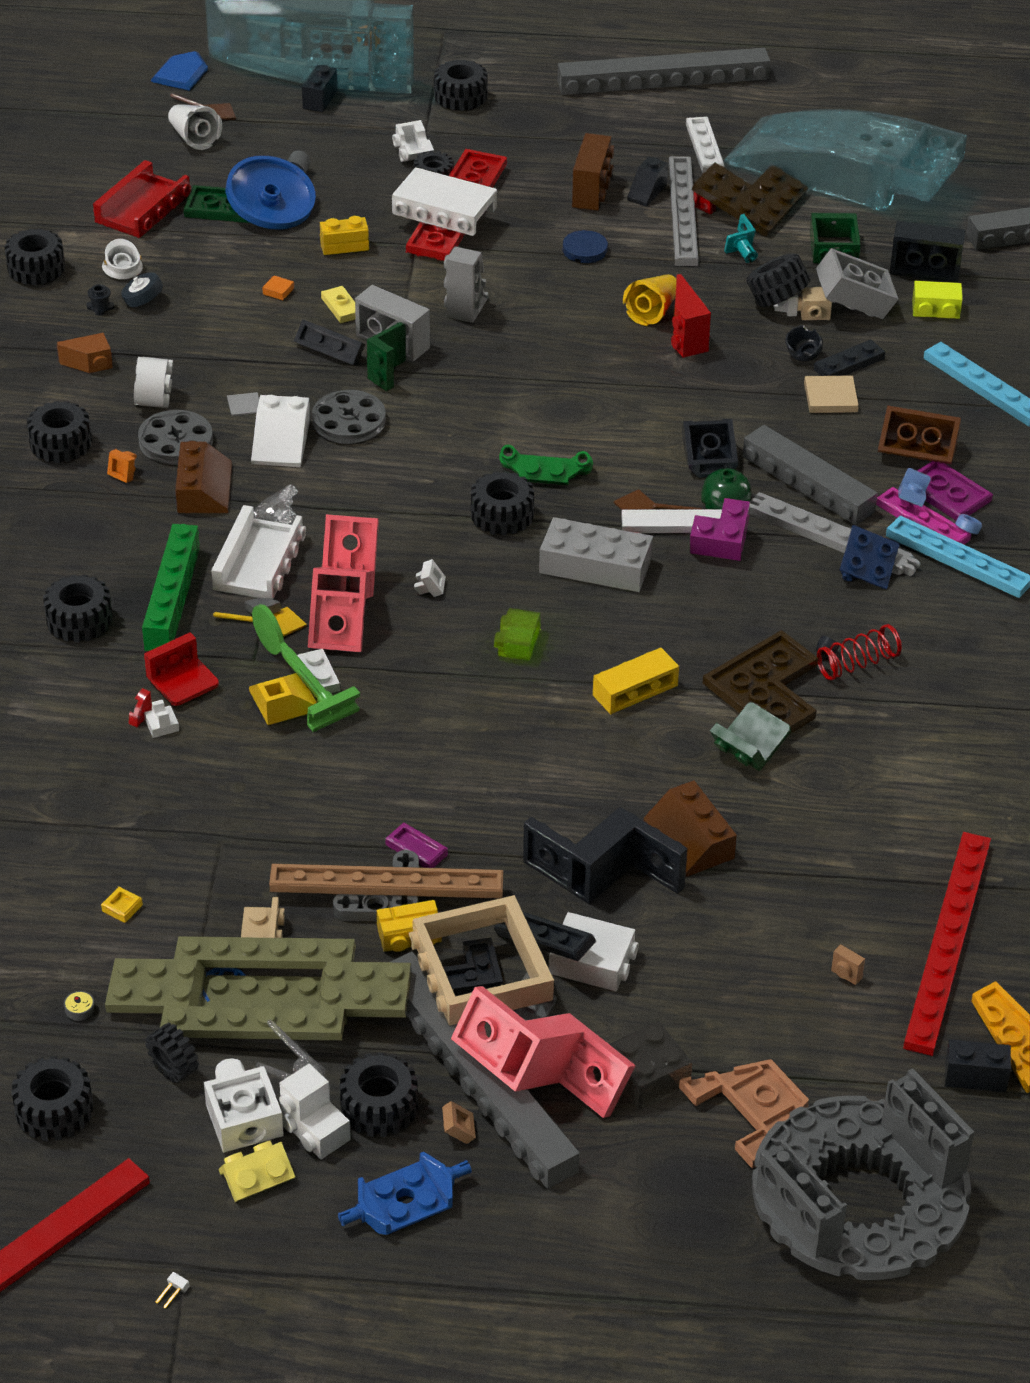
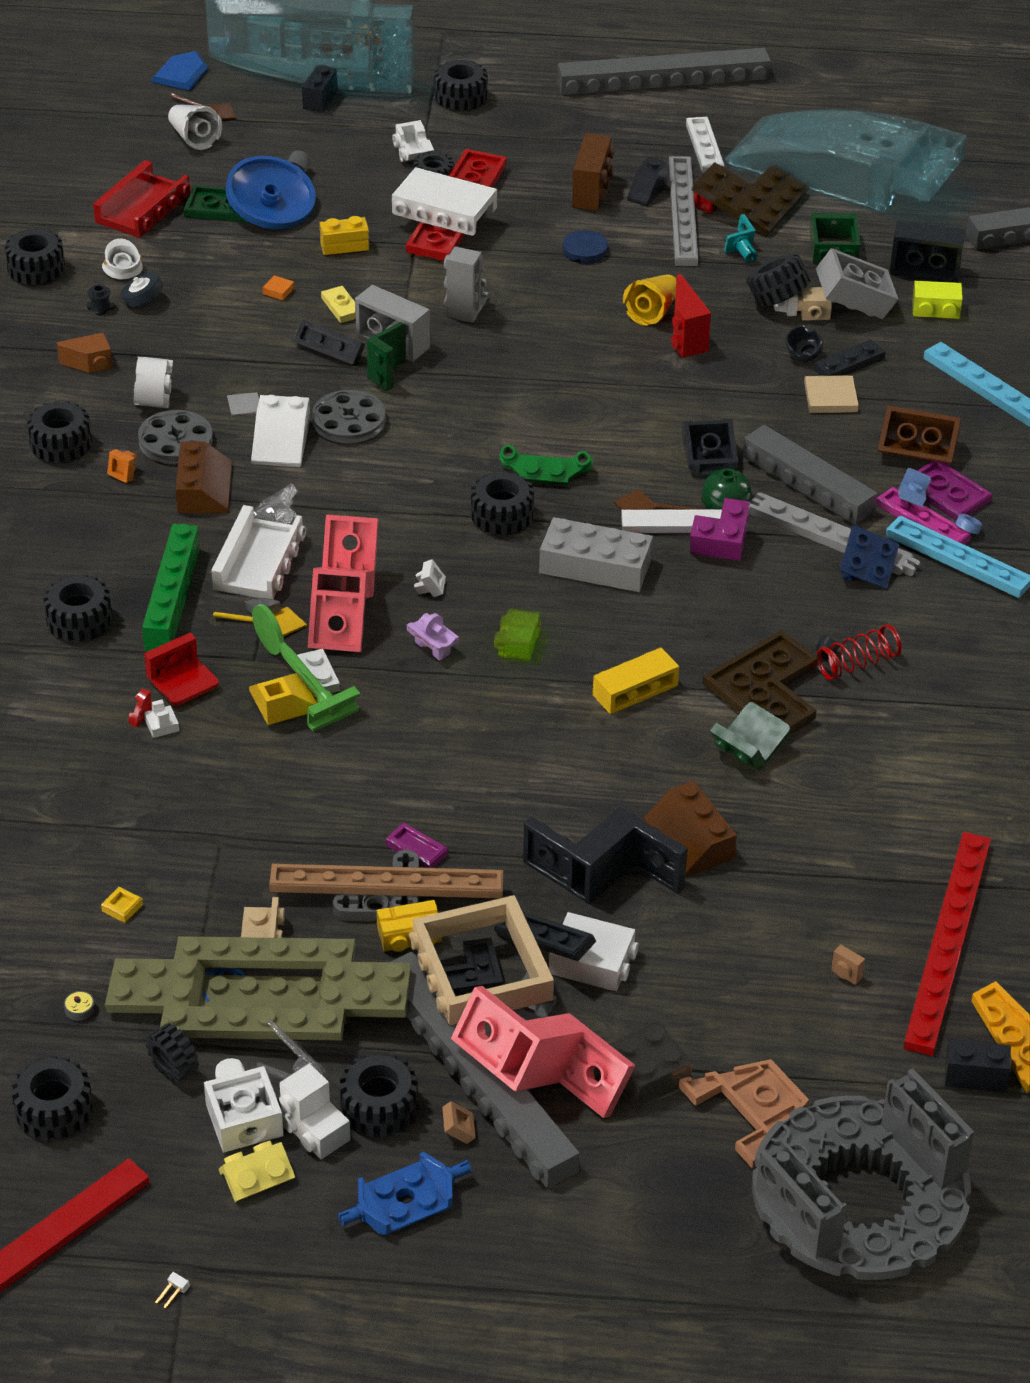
(431, 633): none -> lavender hips

